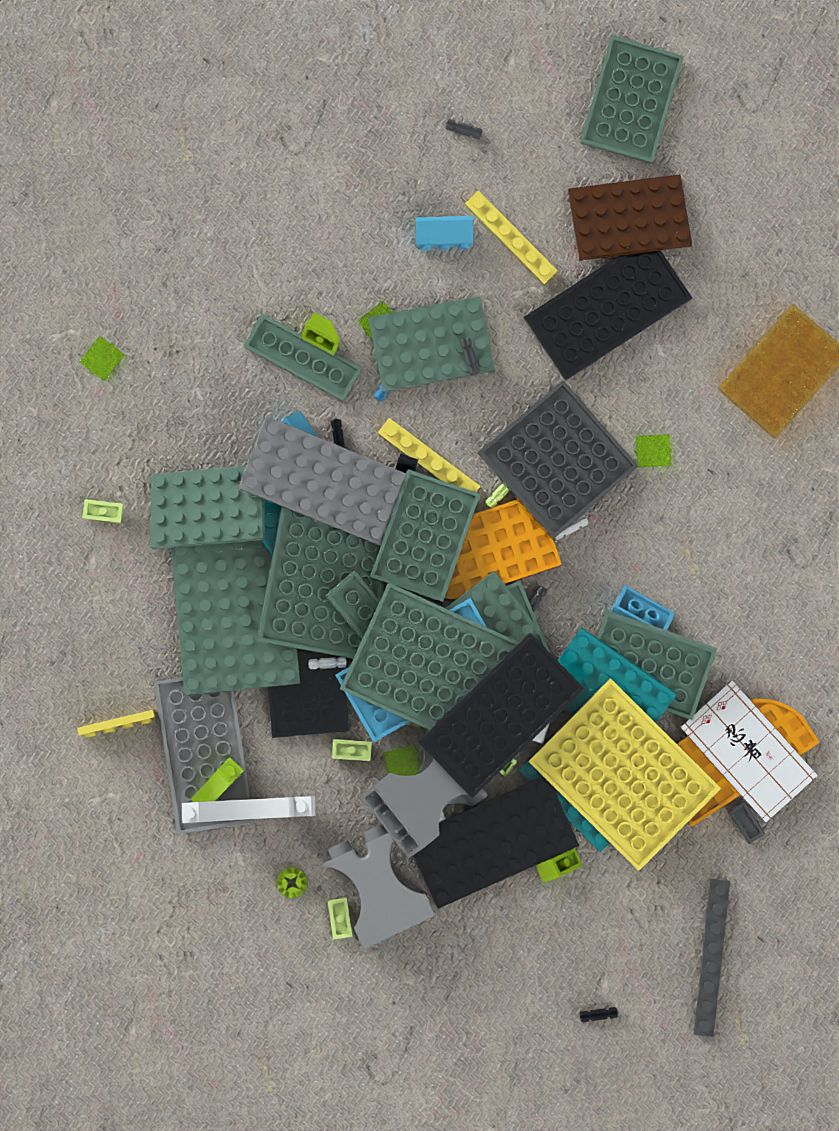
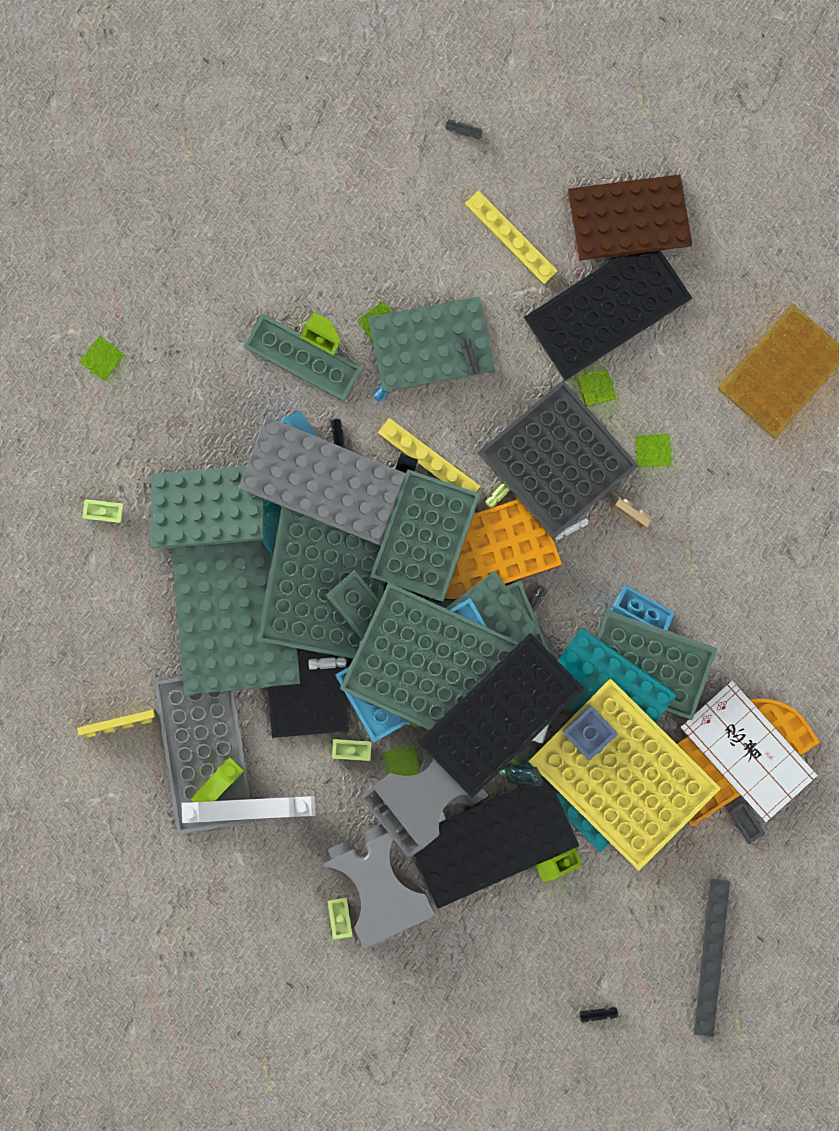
(291, 873): lime gear -> none
(444, 232): medium azure slope -> none
(523, 774): none -> clear light blue plate
(590, 732): none -> sand blue plate
(596, 388): none -> clear neon green piece
(631, 99): sand green plate -> none
(637, 518): none -> tan plate

